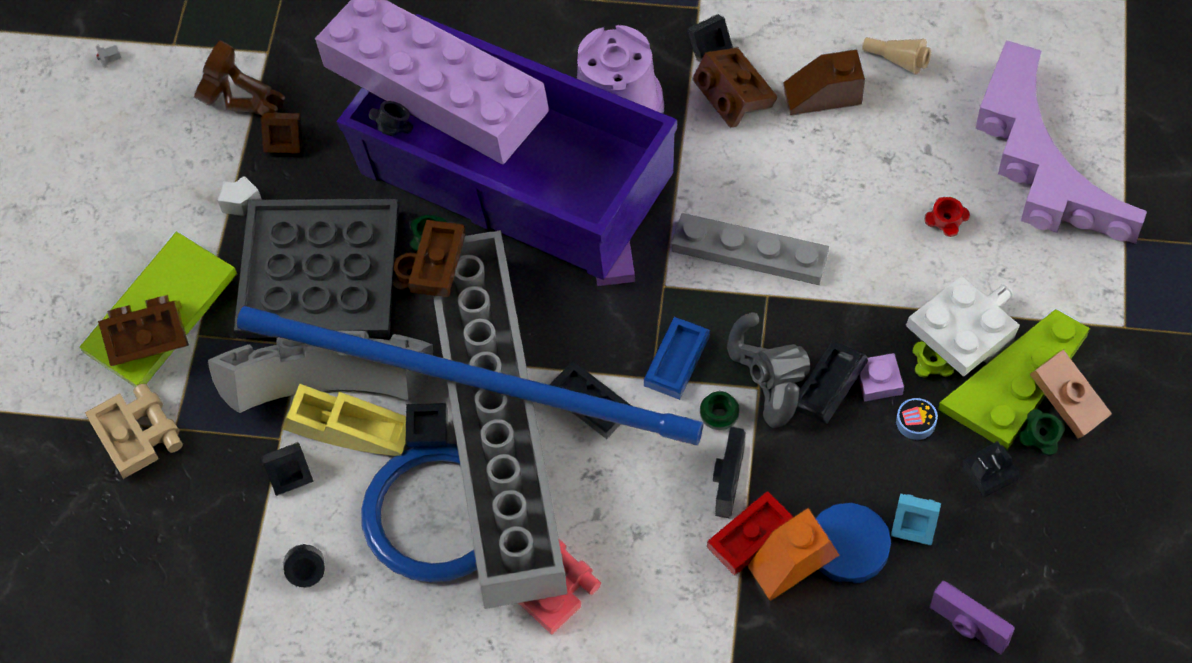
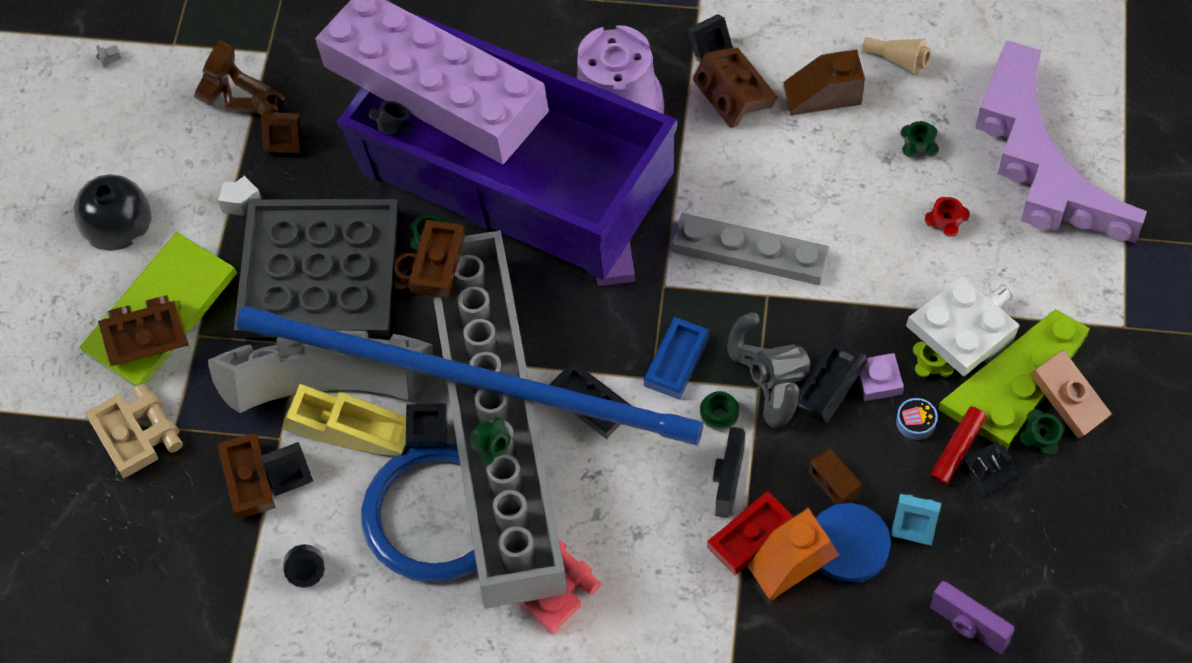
(111, 212): none -> black cylinder
(246, 476): none -> reddish brown plate
(490, 440): none -> dark green plate
(835, 478): none -> reddish brown piece
(919, 131): none -> dark green plate
(958, 445): none -> red piece

